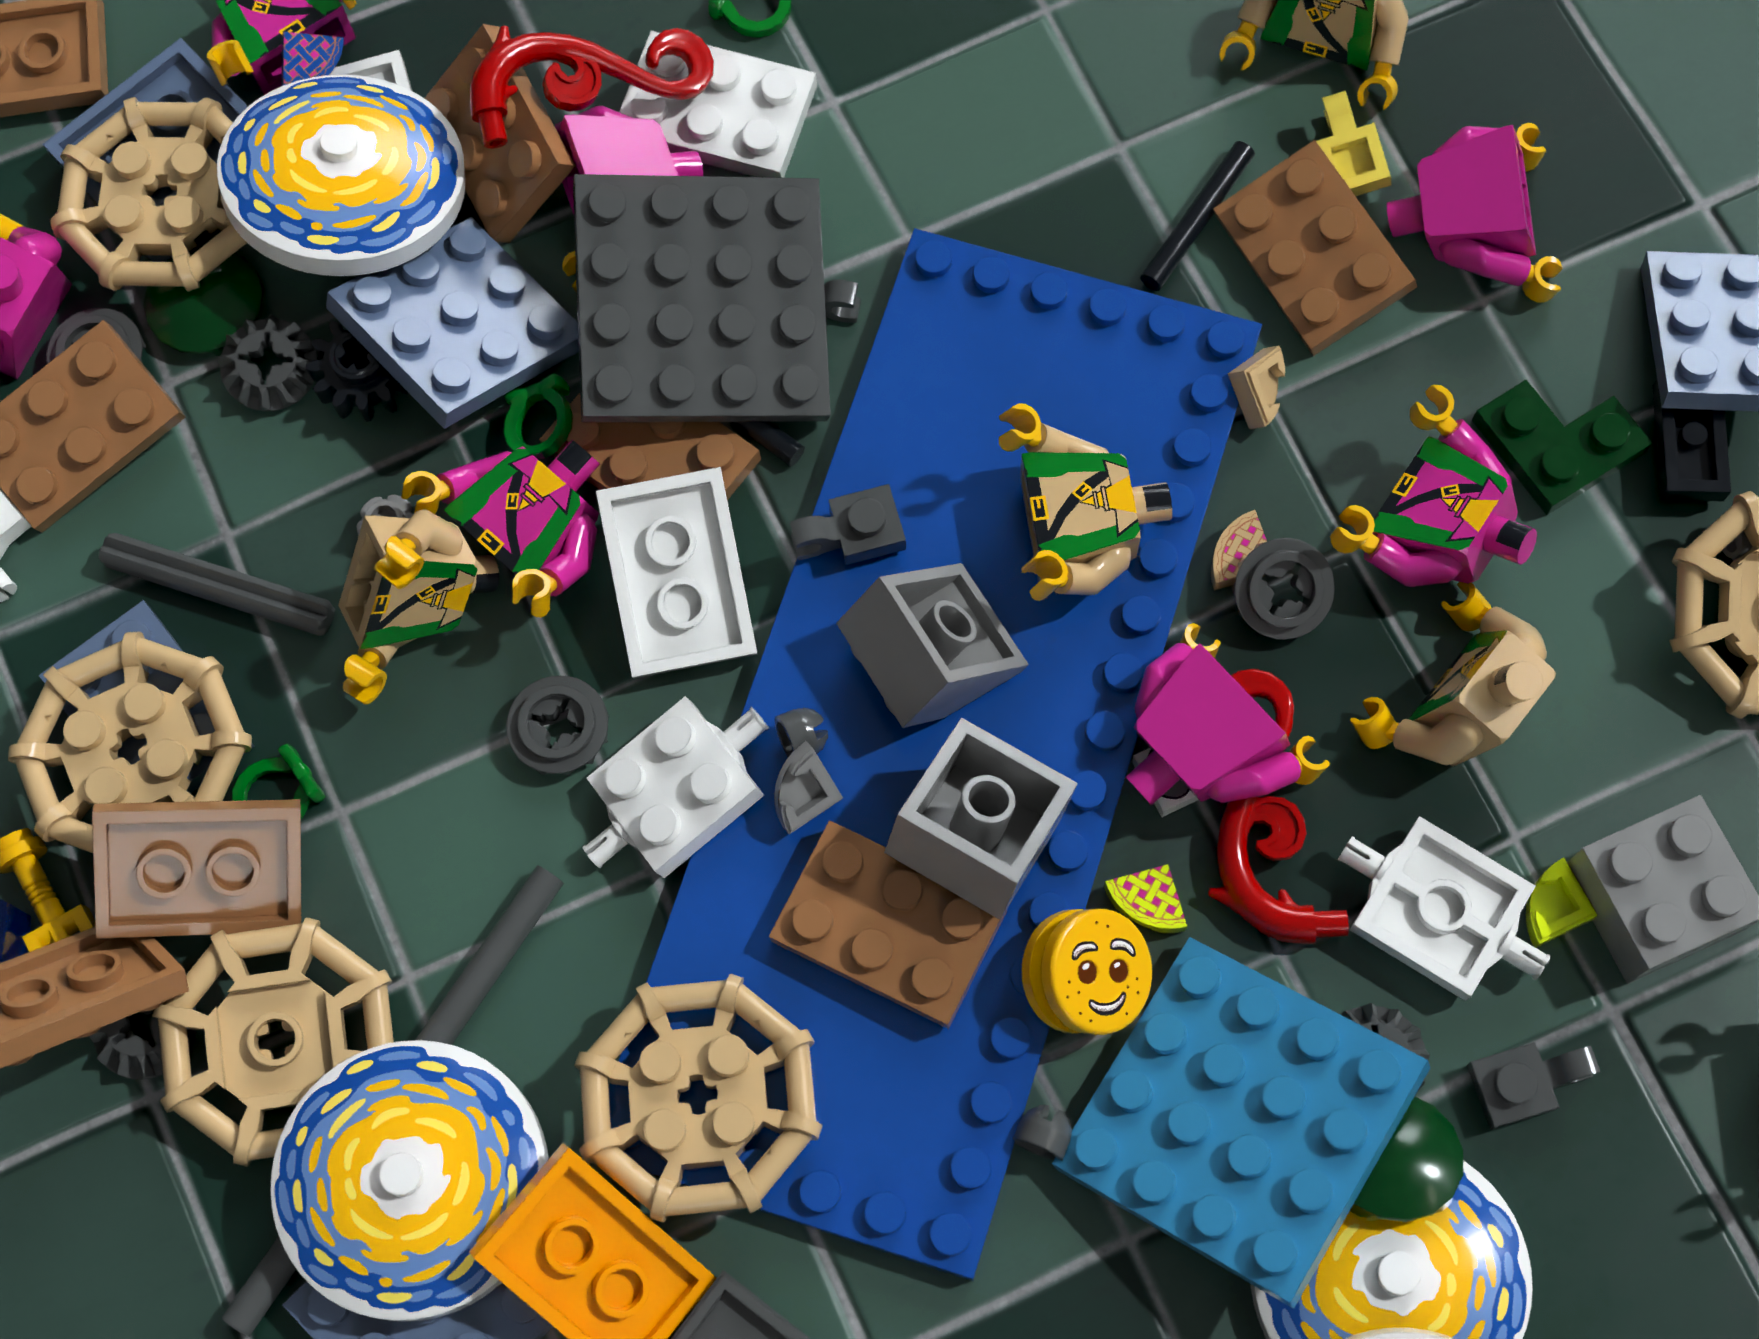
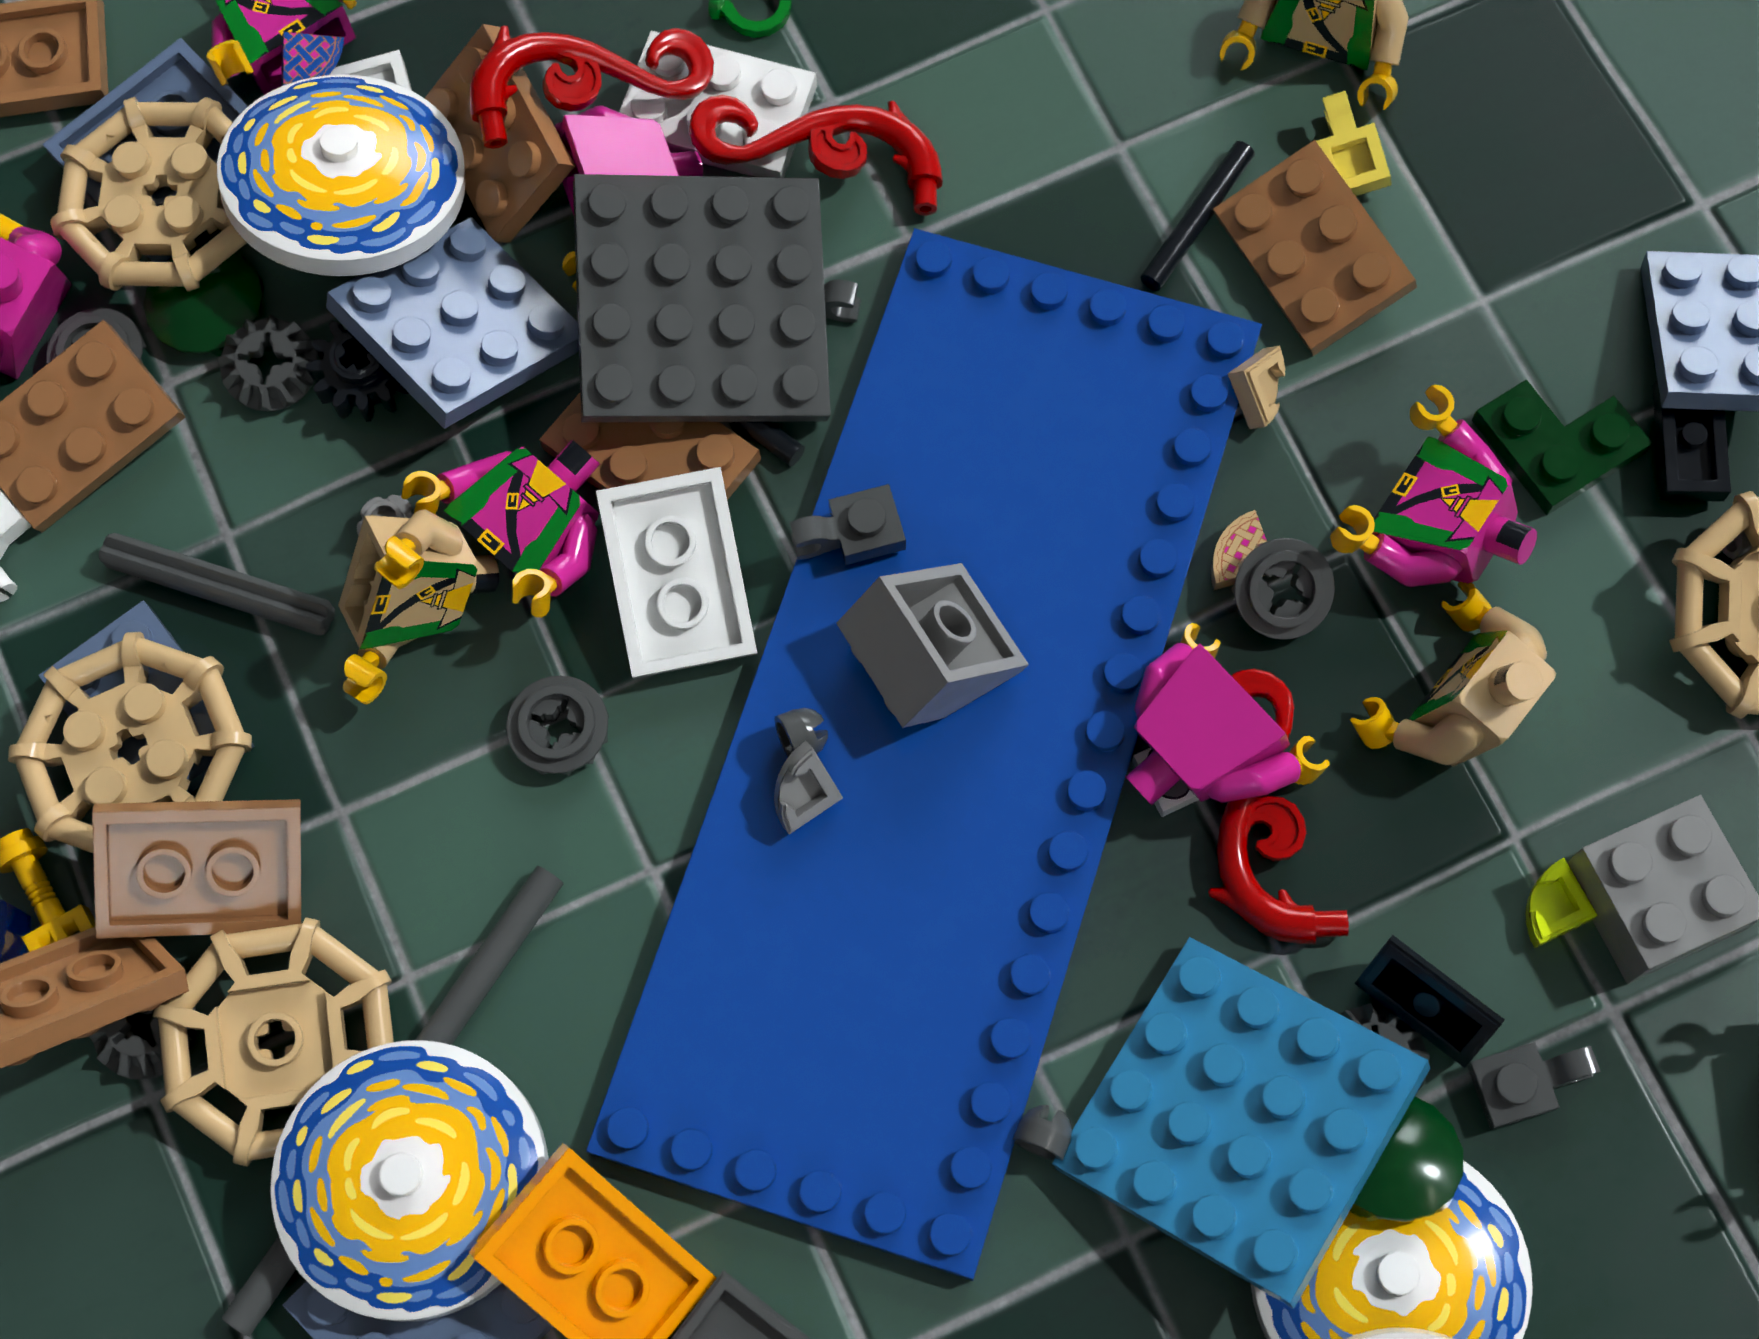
(288, 763): green piece -> none
(520, 400): green piece -> none
(670, 1126): tan plate -> none
(675, 787): white plate -> none
(829, 157): none -> red plant
(885, 926): medium nougat plate -> none
(980, 818): light grey brick -> none
(1078, 507): torso -> none
(1087, 971): yellow head -> none
(1148, 899): neon yellow tile -> none
(1429, 1001): none -> black slope
(1443, 908): white plate -> none
(1479, 207): dark pink torso -> none

